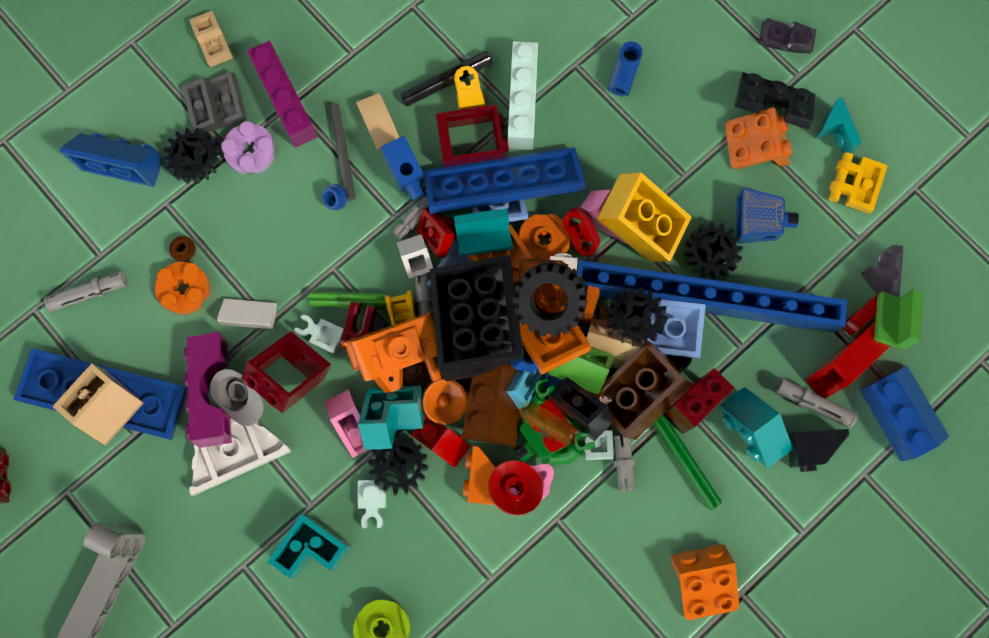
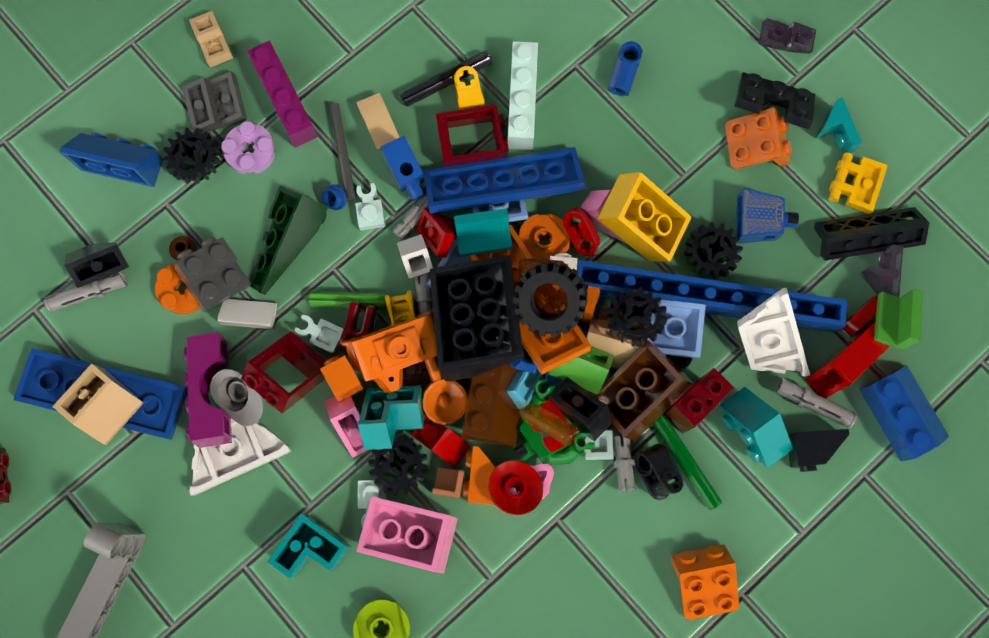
(94, 262): none -> black slope
(211, 273): none -> dark grey plate
(292, 227): none -> dark green wedge
(341, 377): none -> orange slope
(370, 211): none -> light aqua plate
(407, 535): none -> bright pink slope
(449, 483): none -> nougat panel
(656, 470): none -> black piece
(773, 336): none -> white wing
(871, 236): none -> black fence

